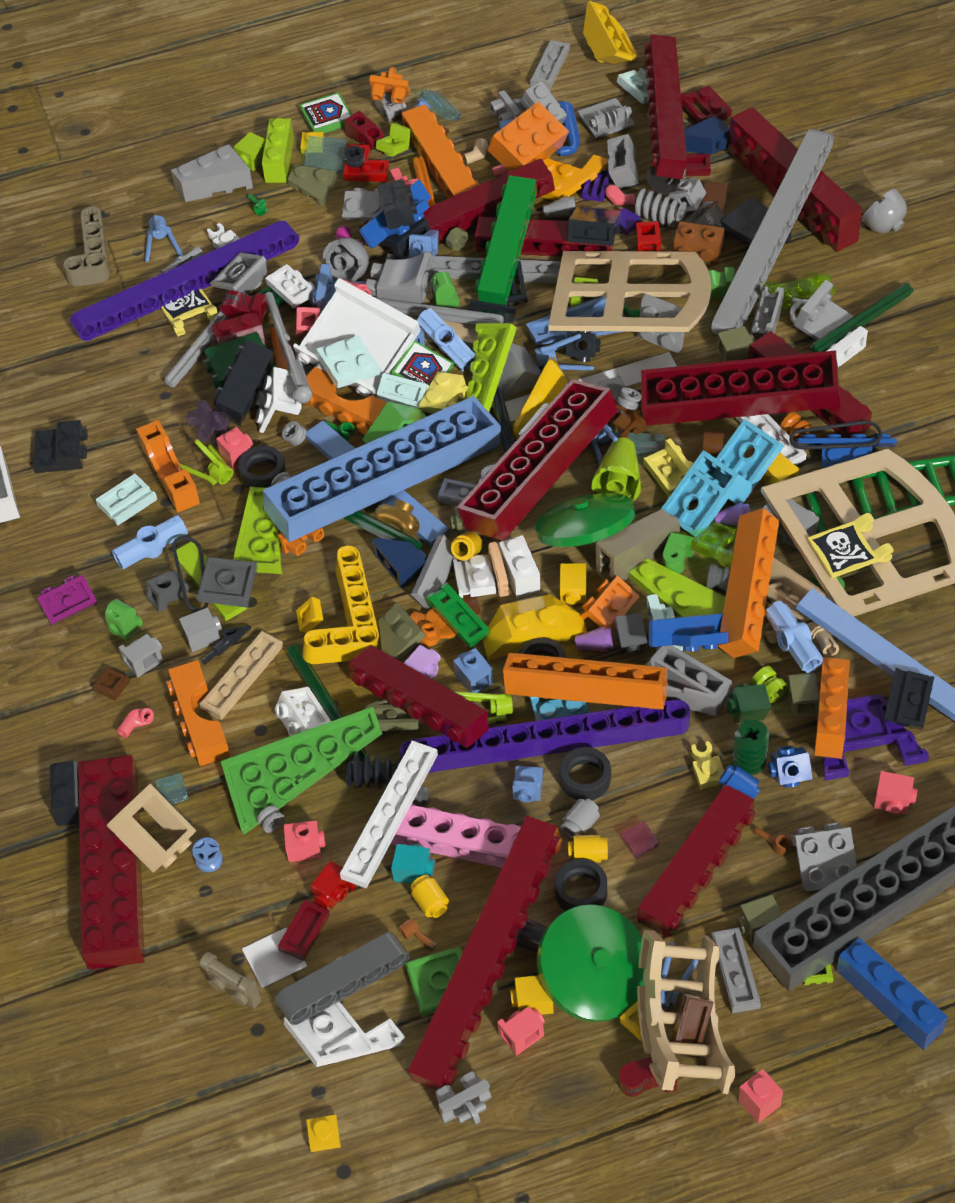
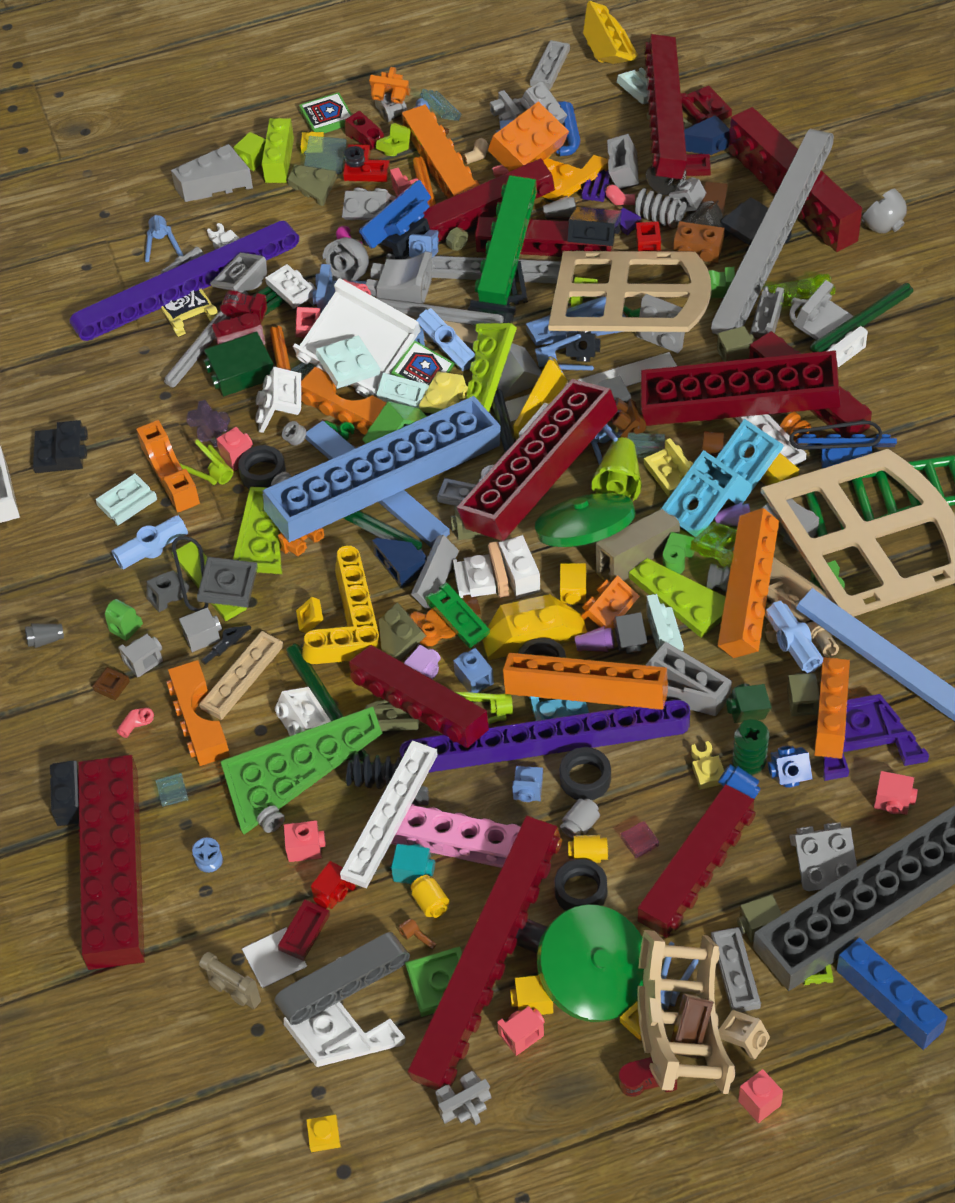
(42, 634): none -> dark grey cone
(66, 599): magenta bracket -> none
(94, 264): dark tan beam -> none
(140, 841): tan window -> none
(243, 381): black brick -> none
(259, 207): green hand -> none
(303, 392): light grey bar -> none
(397, 204): black brick -> none
(400, 515): pearl gold piece -> none
(444, 291): bright green leg -> none
(466, 545): yellow brick -> none
(606, 117): light grey hinge -> none
(629, 398): light grey bush -> none
(688, 632): blue bracket -> none
(745, 1032): none -> tan bracket
(775, 687): lime wheel -> none
(784, 839): dark orange hand -> none
(846, 549): flag -> none
(909, 699): black plate -> none

